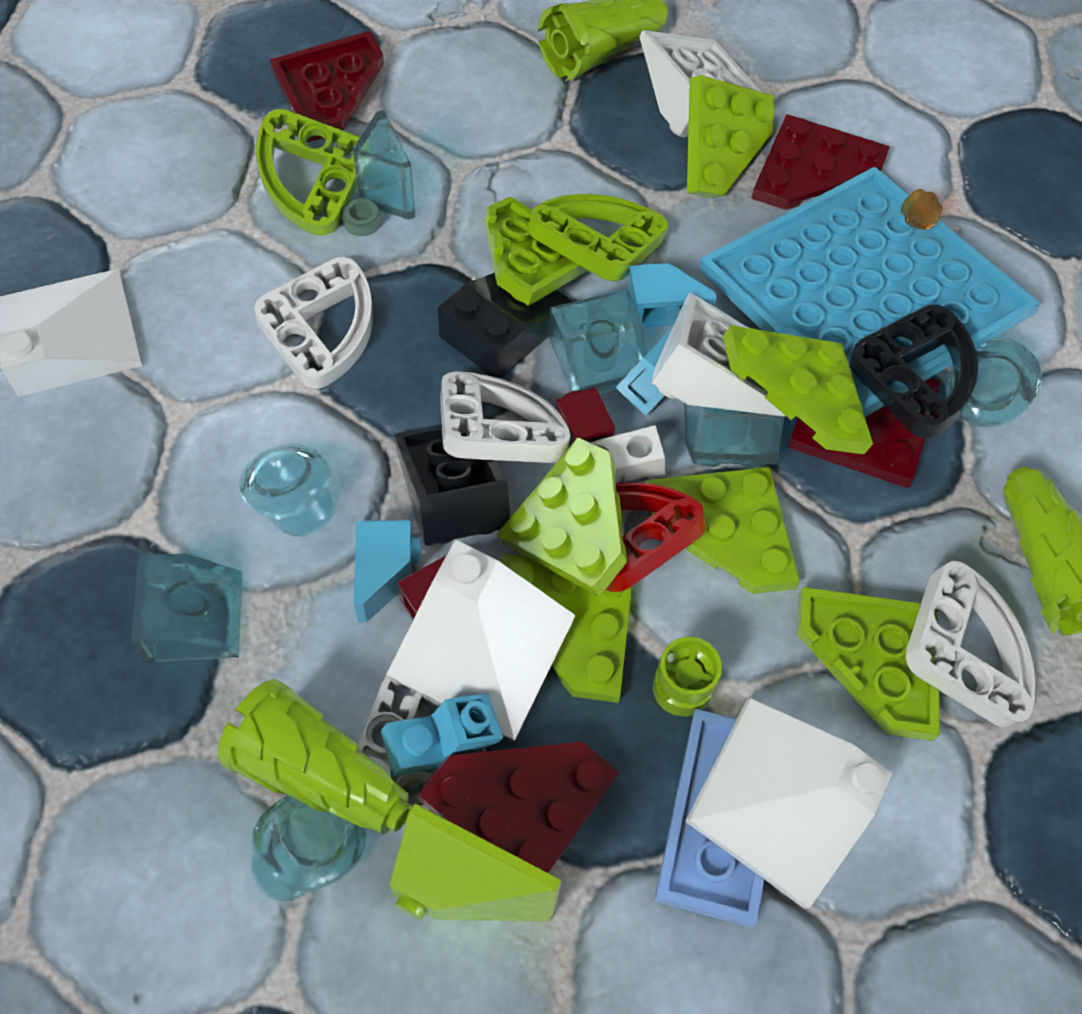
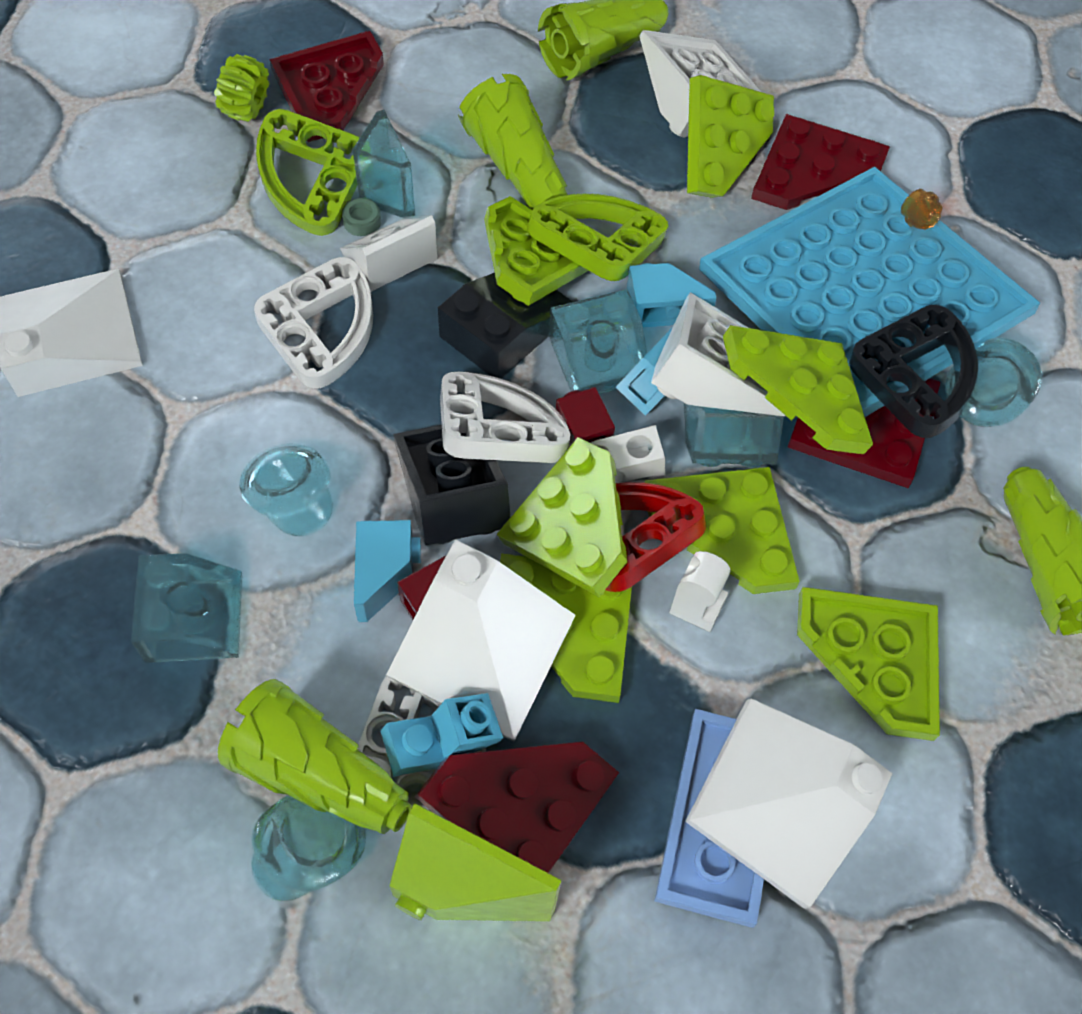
(241, 87): none -> lime gear
(394, 250): none -> white slope
(512, 134): none -> lime cone
(691, 666): lime wheel -> none
(700, 590): none -> white leg
(973, 592): white beam -> none

